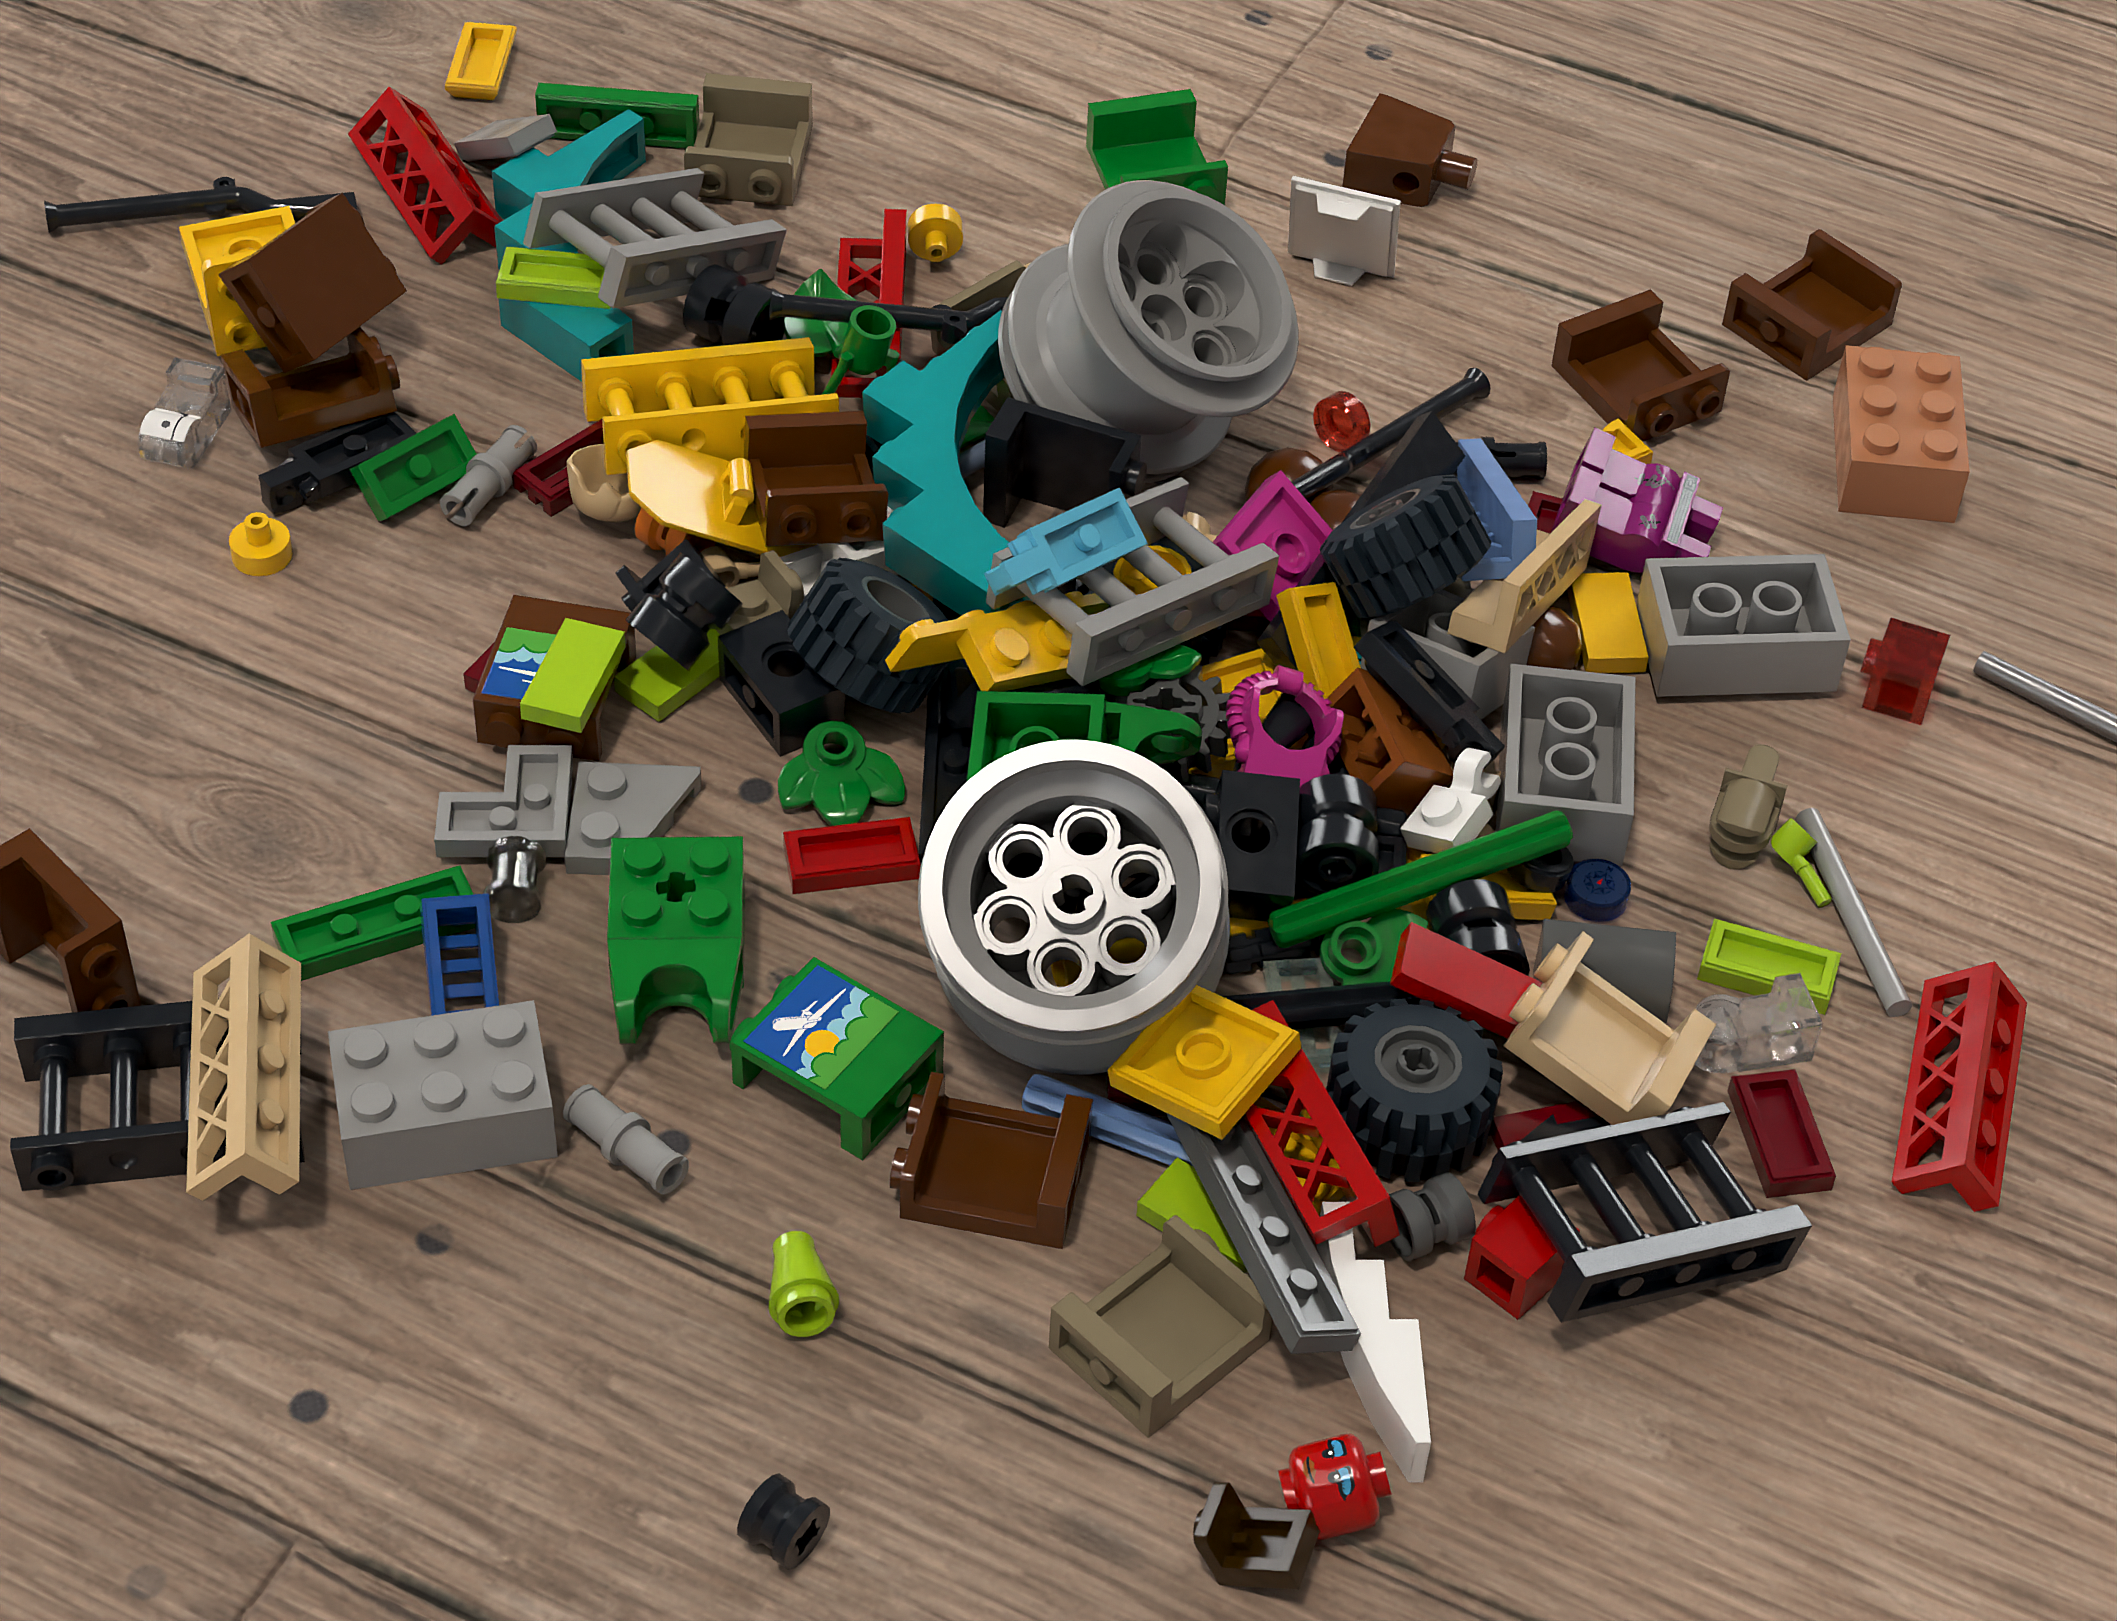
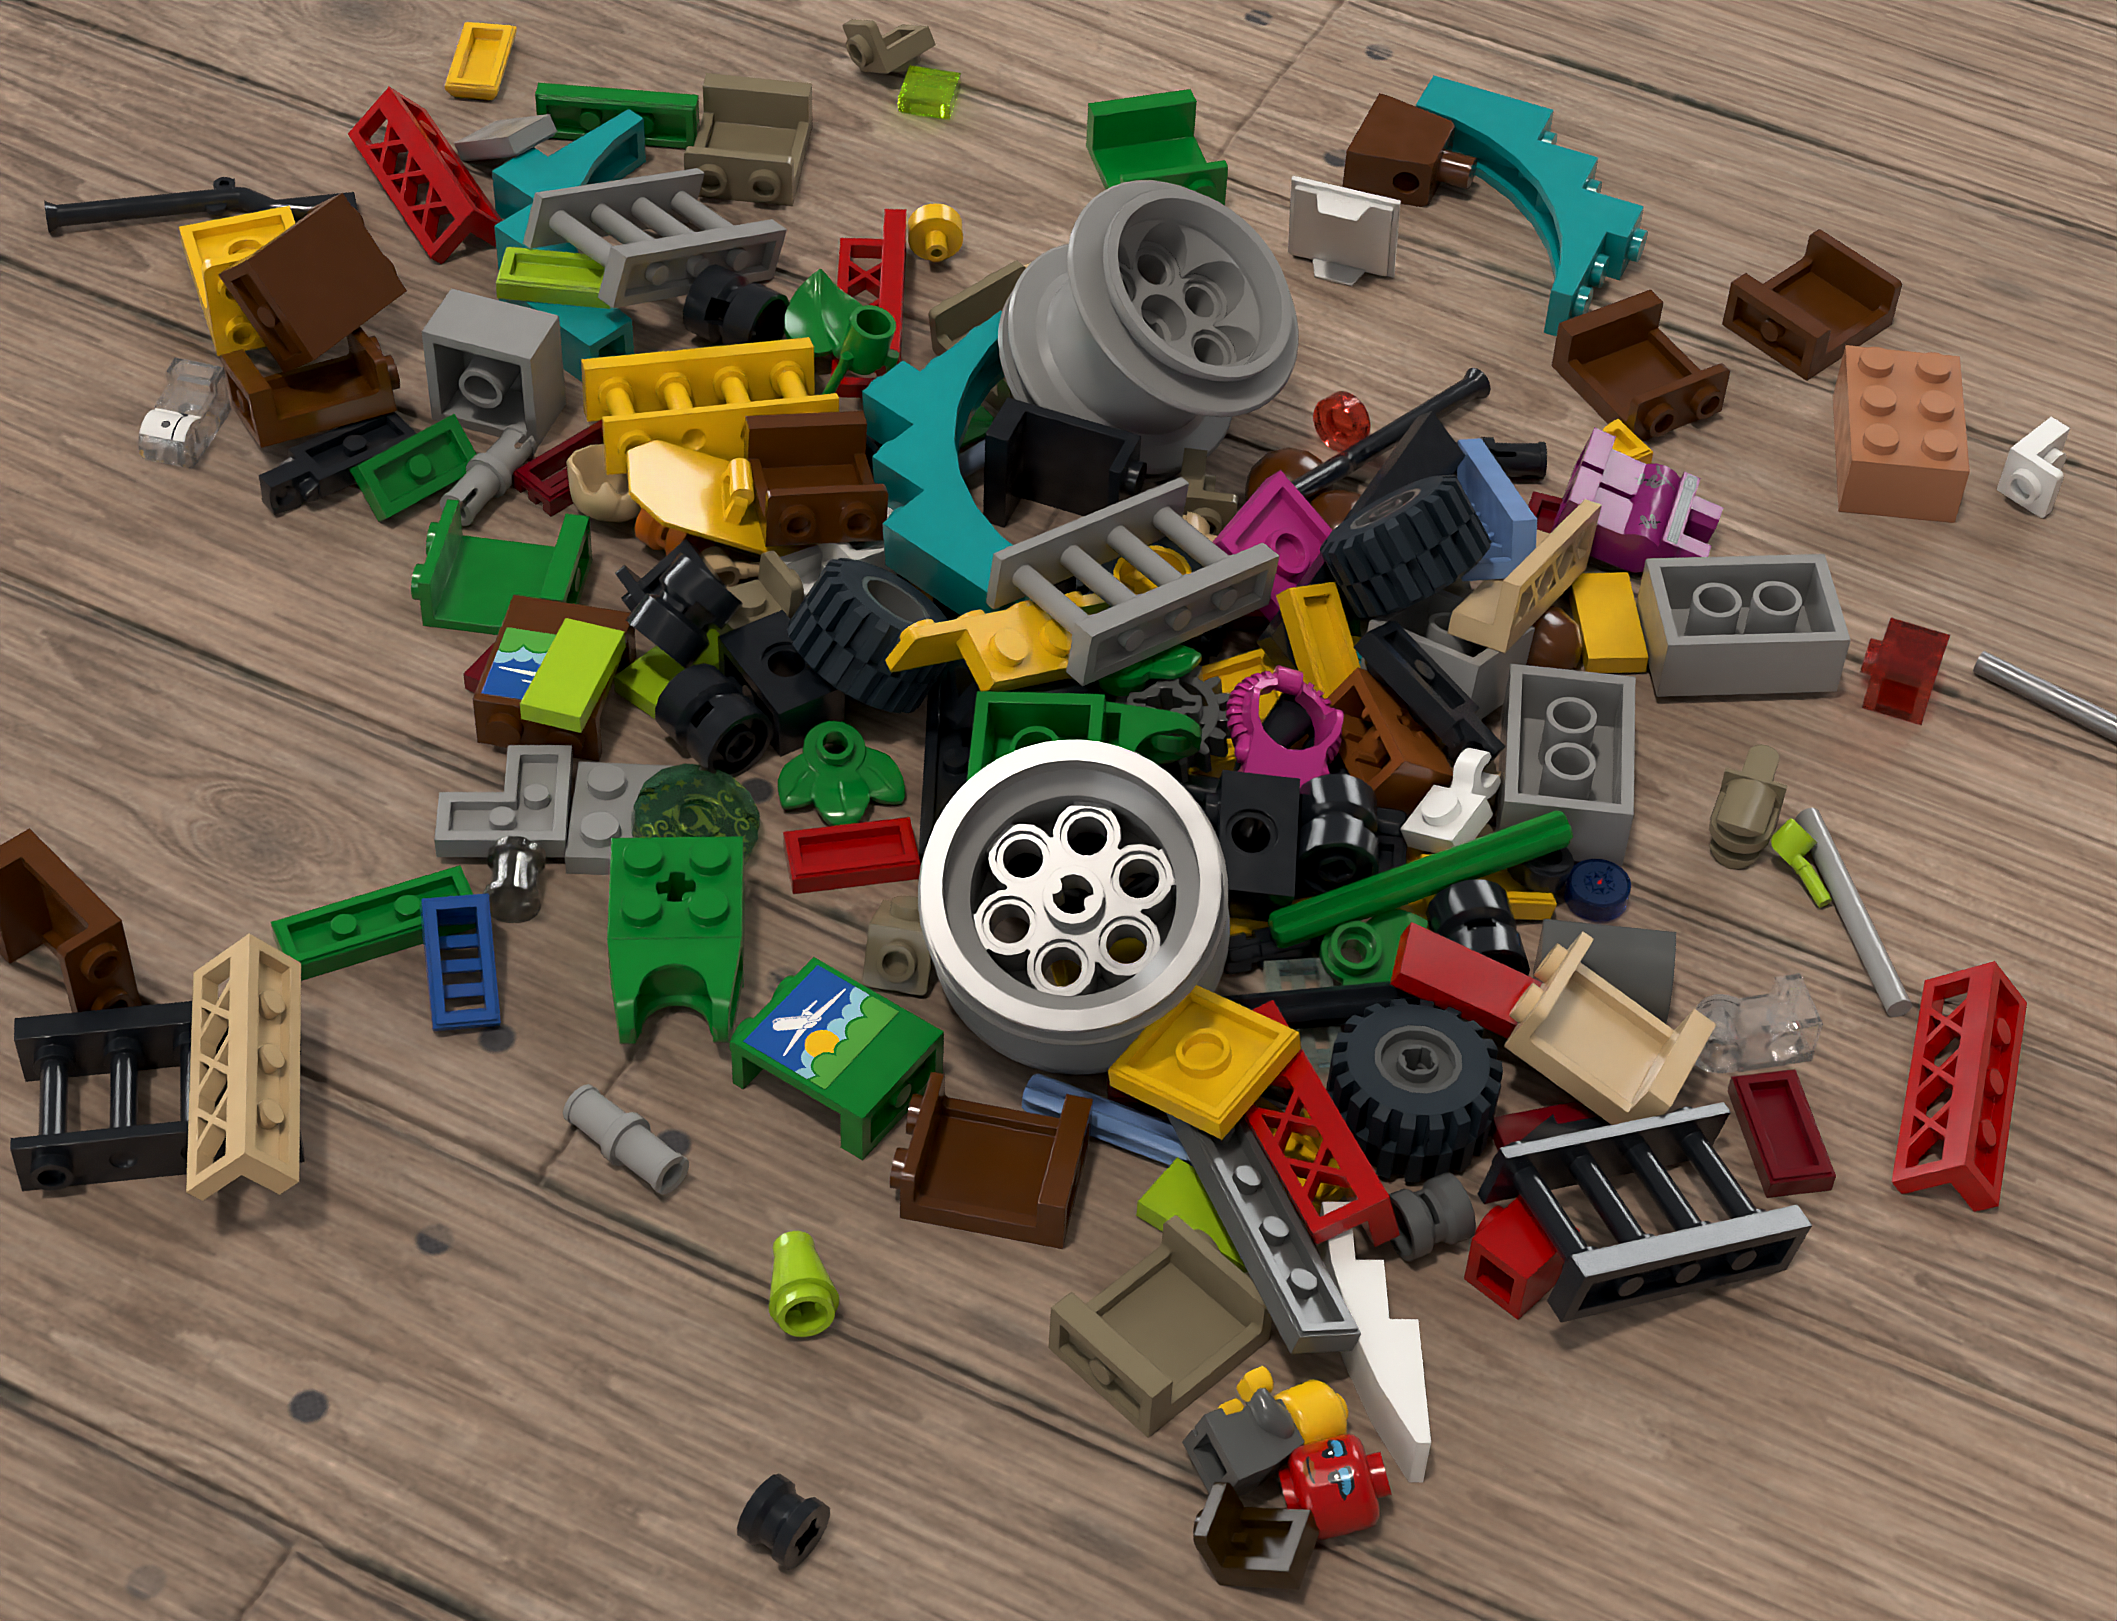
(260, 545): yellow tile -> none
(442, 1094): light grey brick -> none
(473, 579): none -> green panel
(494, 365): none -> light grey brick
(695, 804): none -> clear green tile
(713, 720): none -> black wheel
(886, 52): none -> dark tan bracket
(897, 949): none -> dark tan bracket
(929, 92): none -> clear neon green tile
(951, 323): black piece -> none
(1069, 545): medium azure hinge -> none
(1201, 496): none -> dark tan bracket
(1256, 1440): none -> dark grey piece
(1549, 184): none -> teal arch
(1752, 959): lime tile -> none
(2034, 468): none -> white bracket

